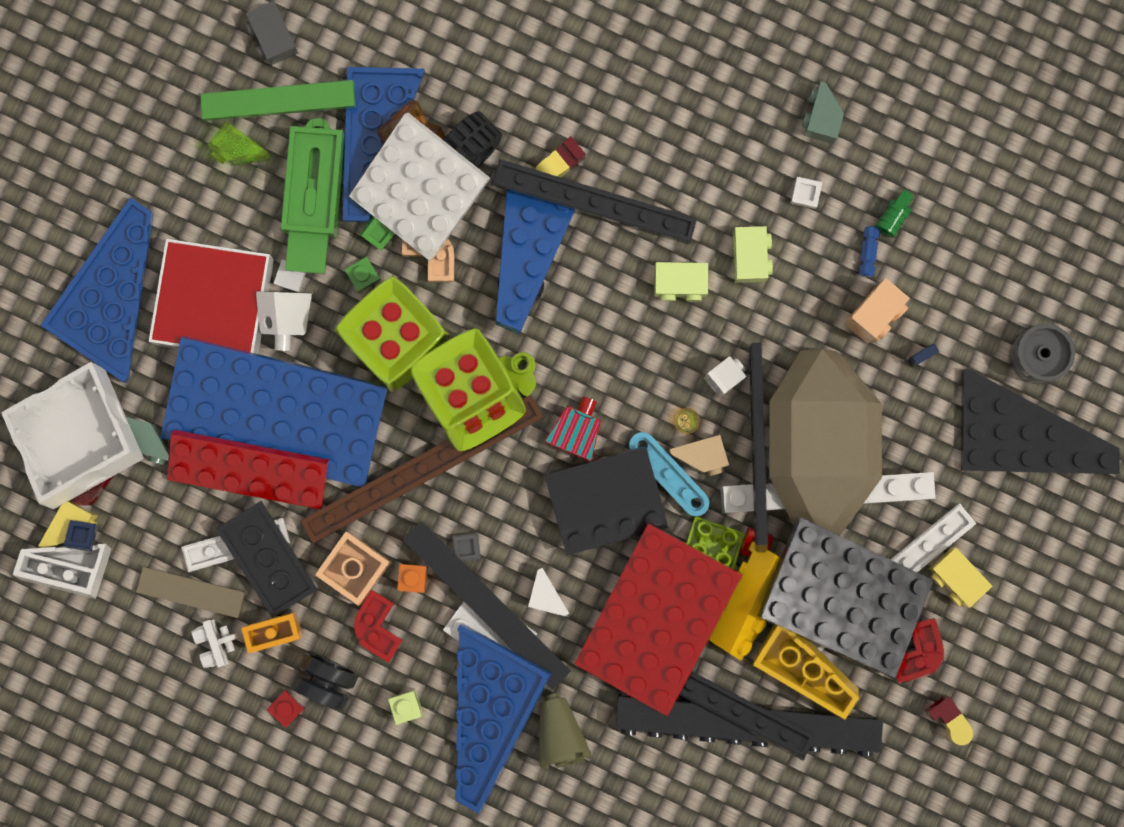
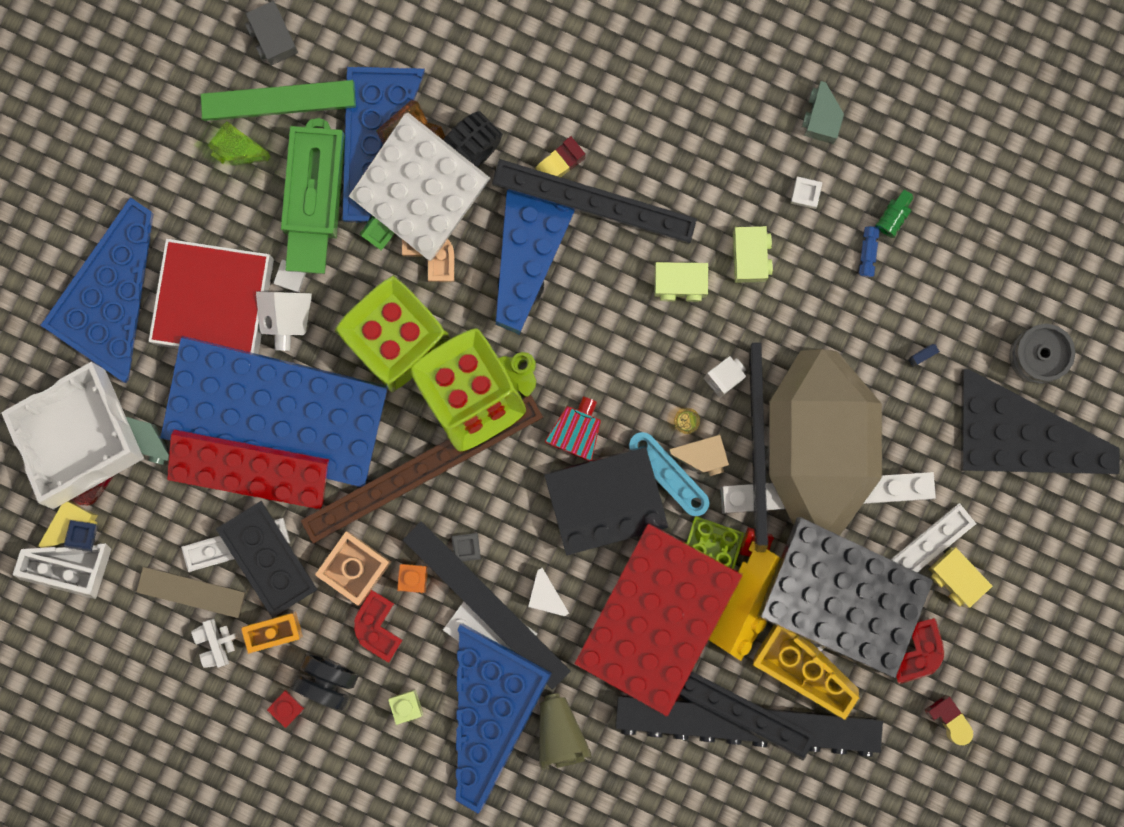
(362, 274): bright green plate -> none
(879, 308): light nougat brick -> none

